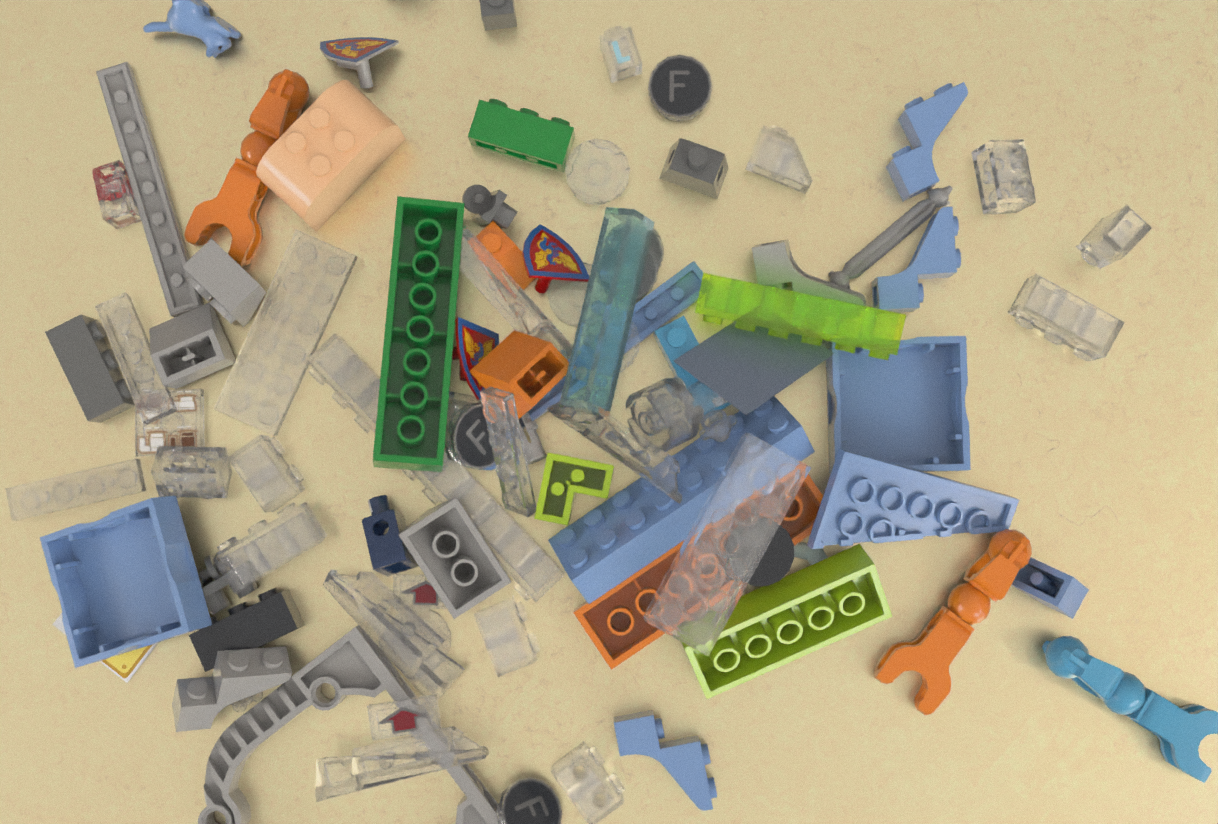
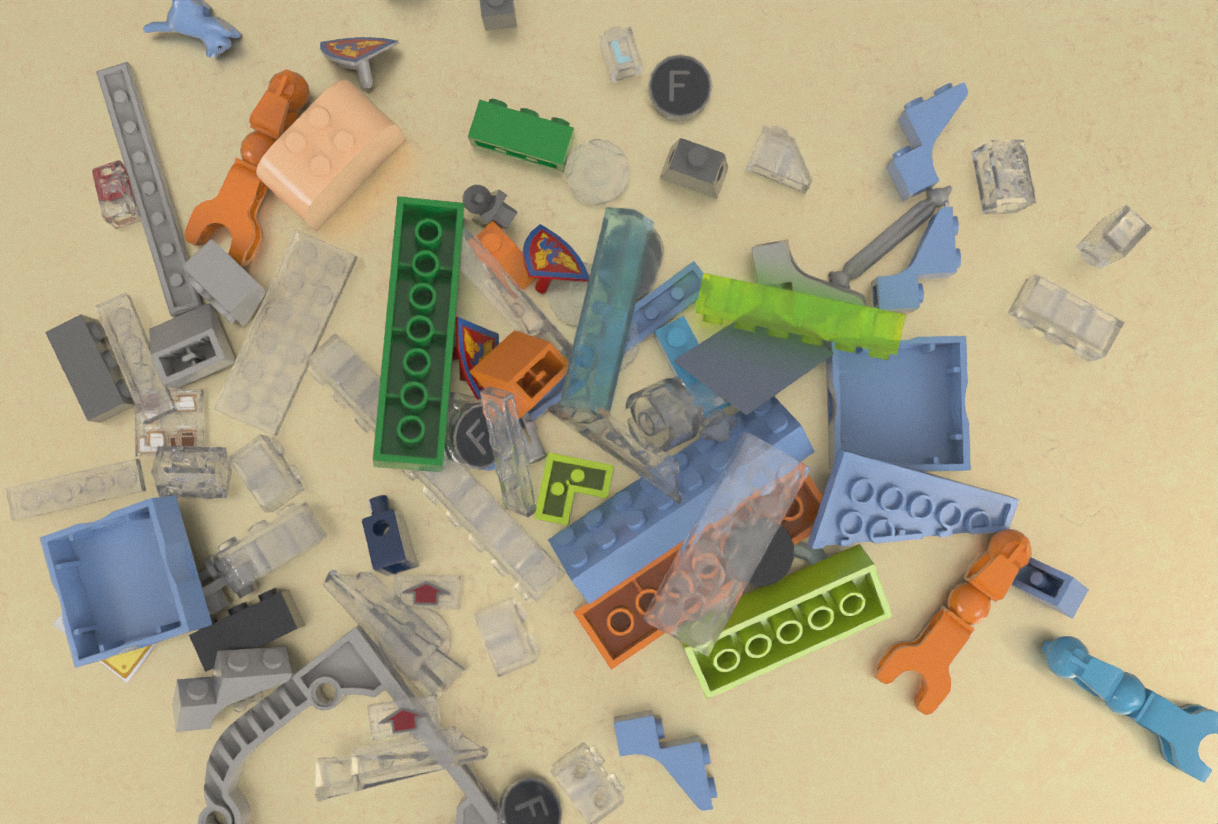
(454, 557): light grey slope -> none

